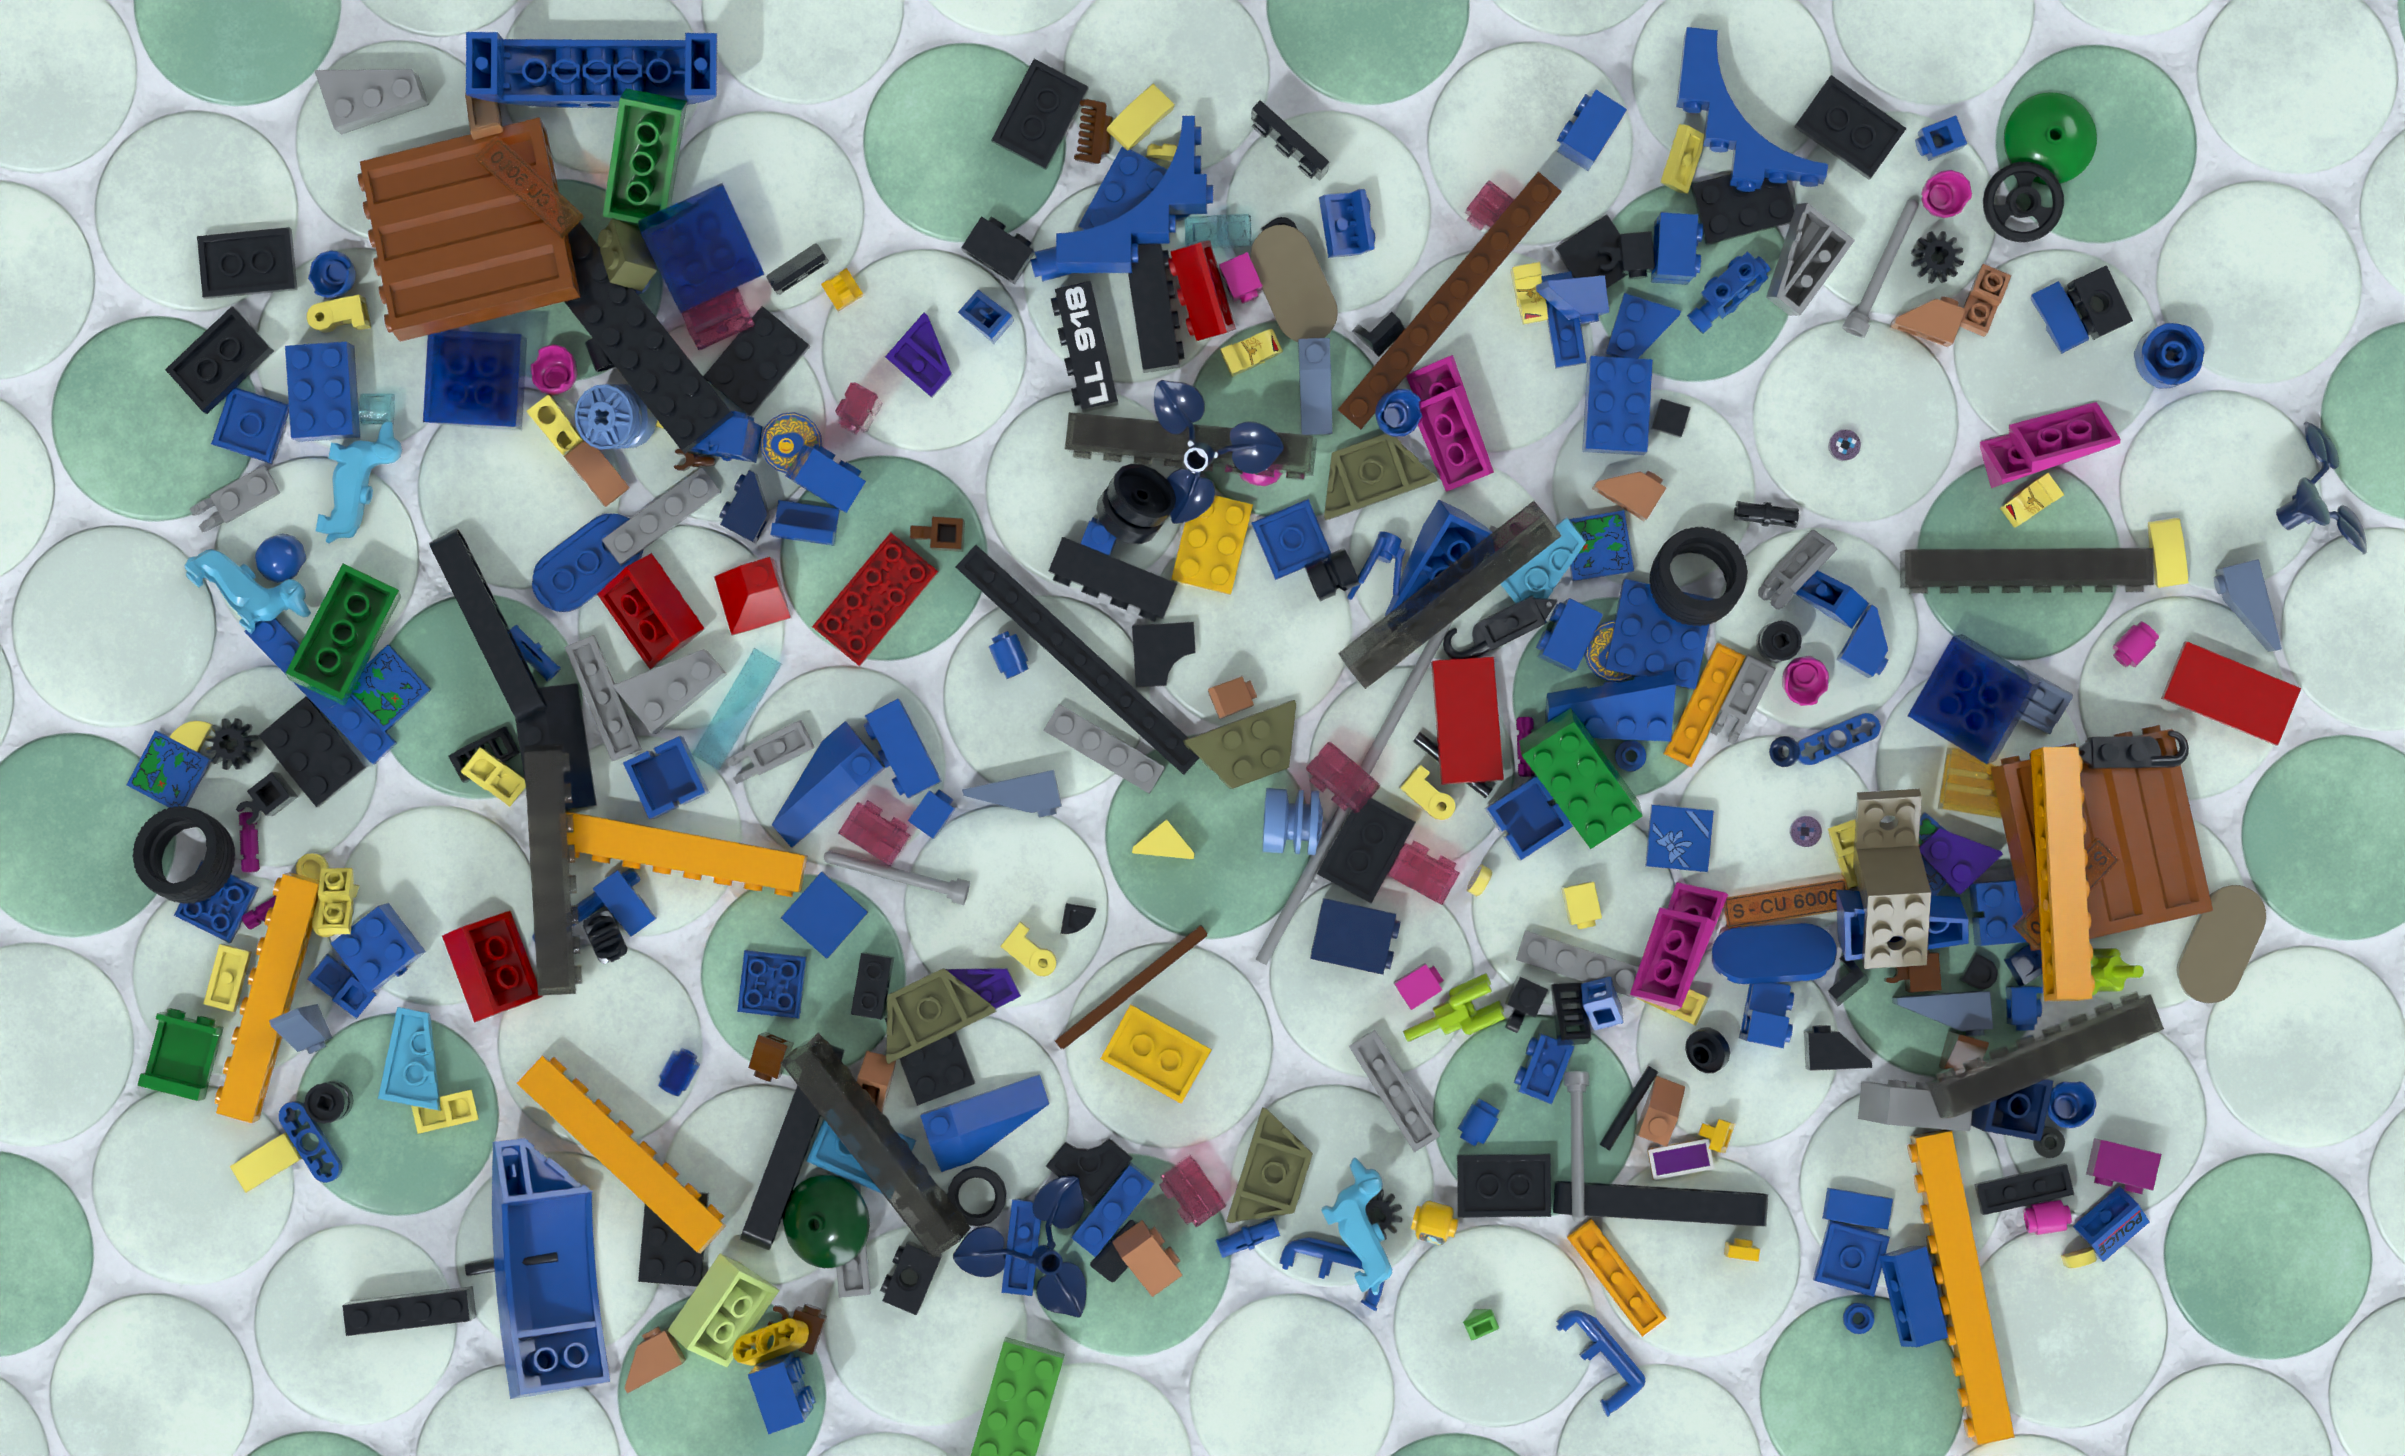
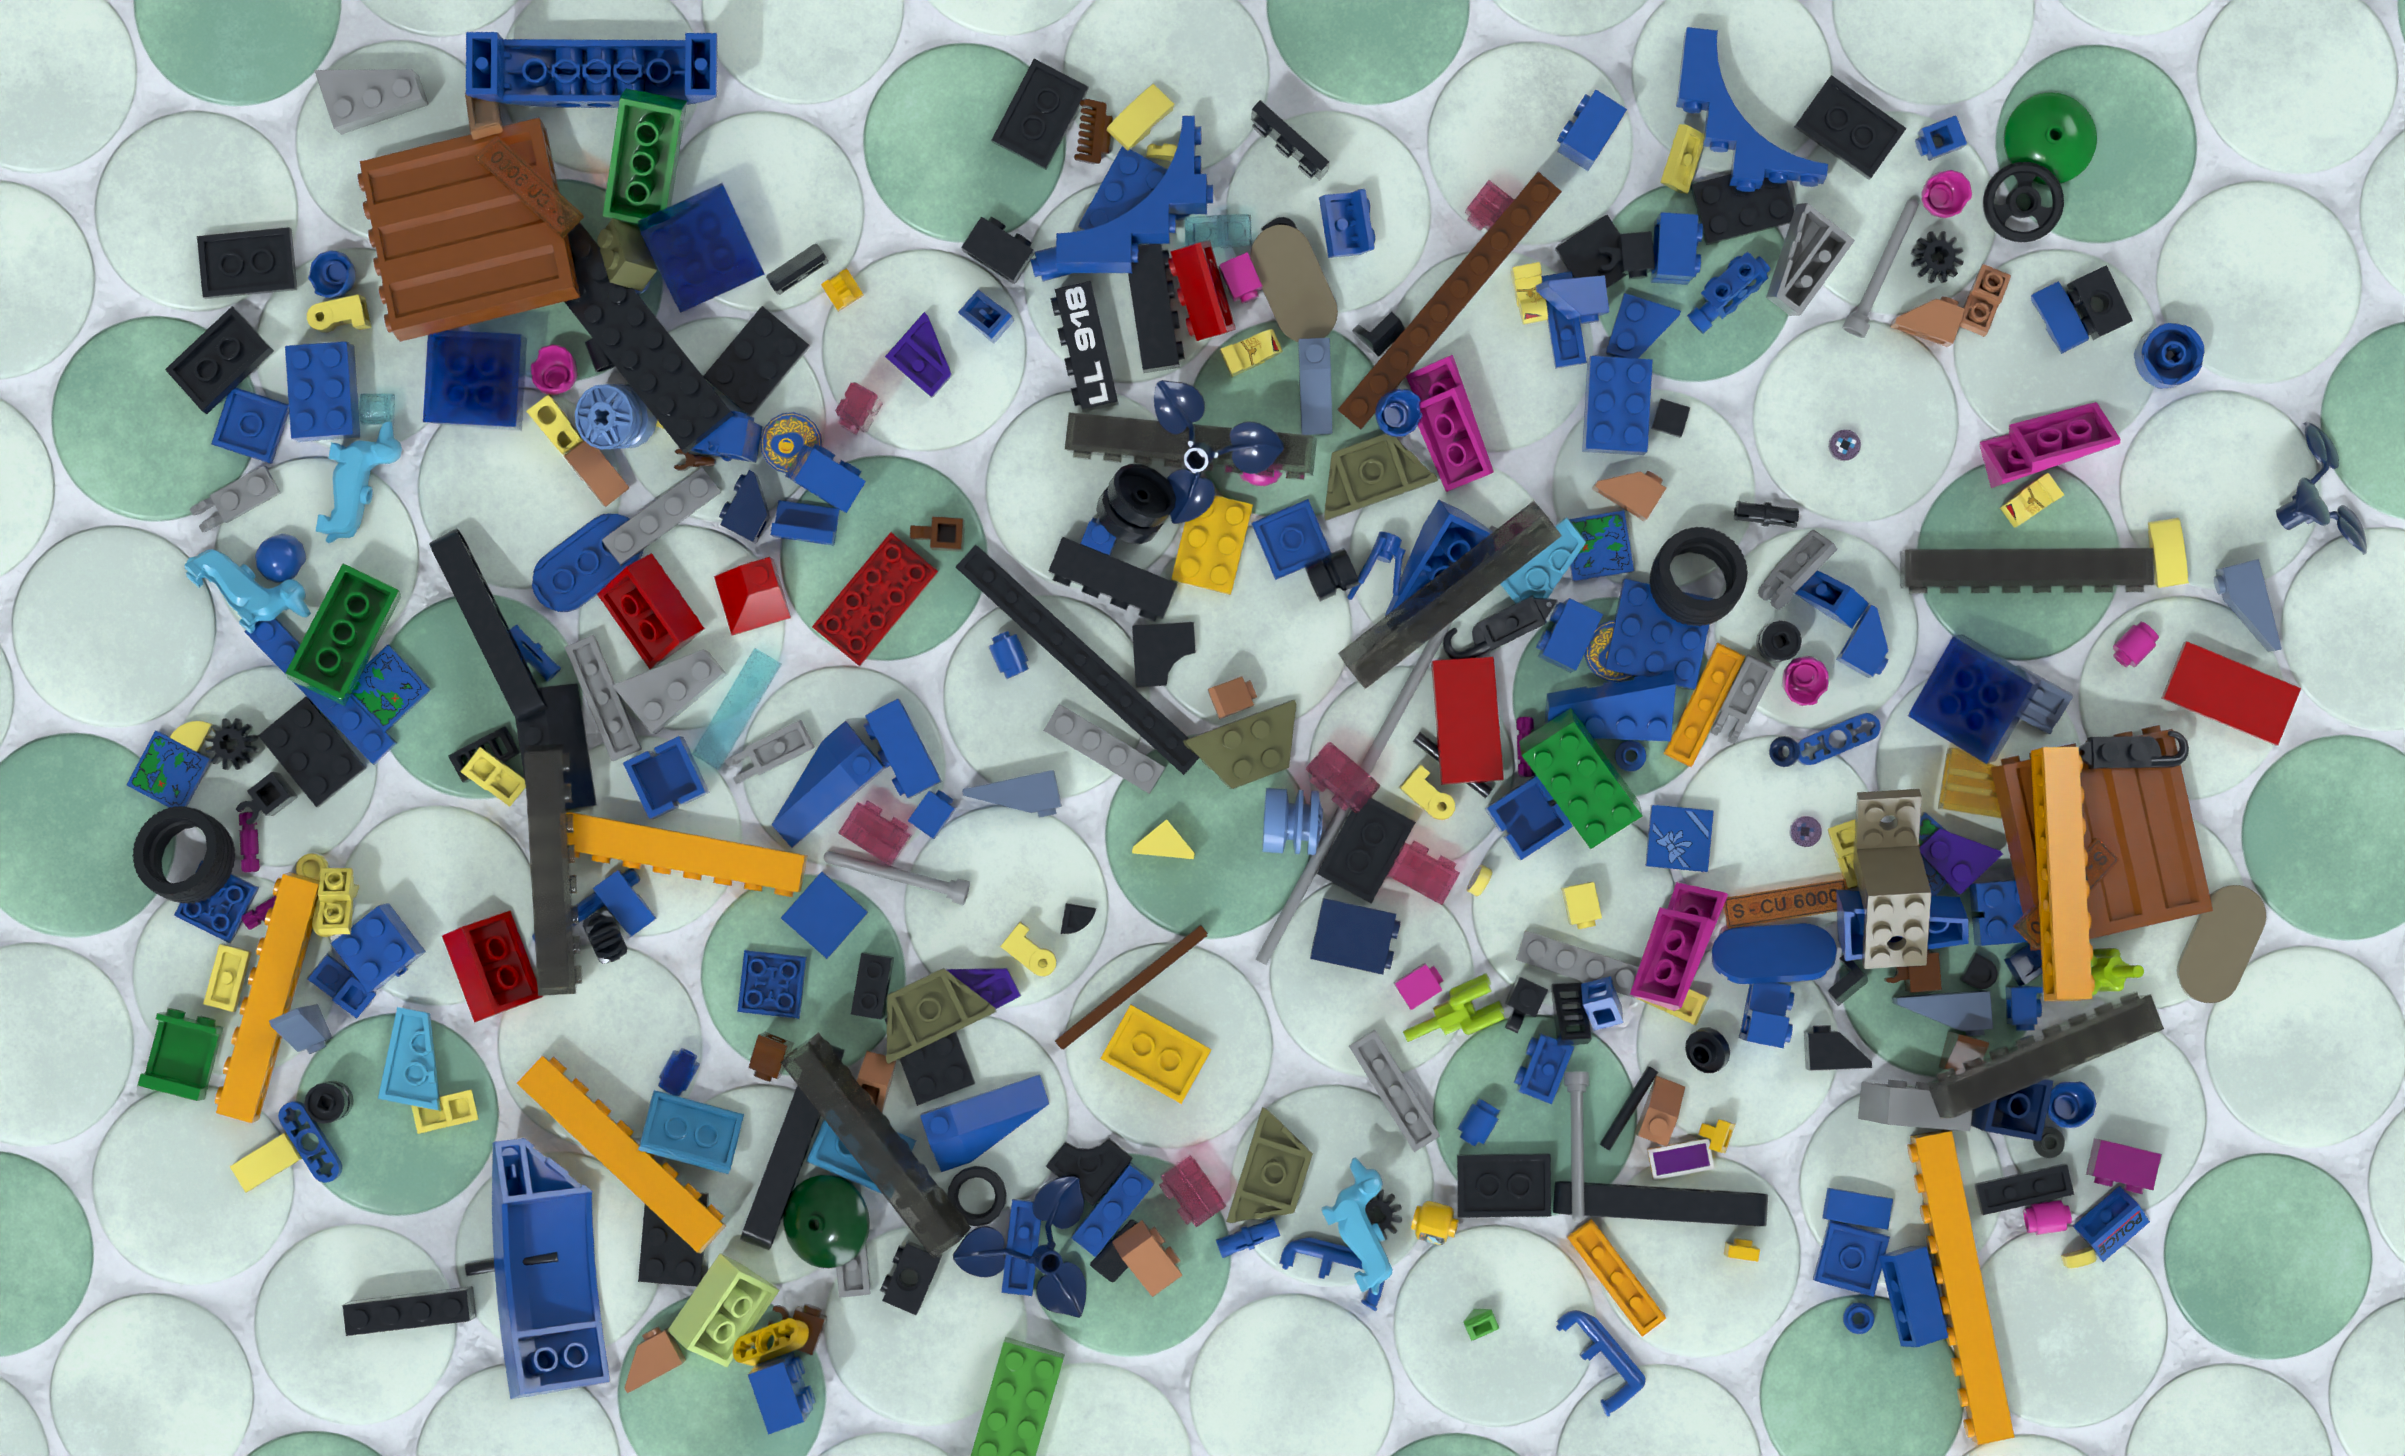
(691, 1132): none -> dark azure tile
(718, 318): clear pink brick -> none

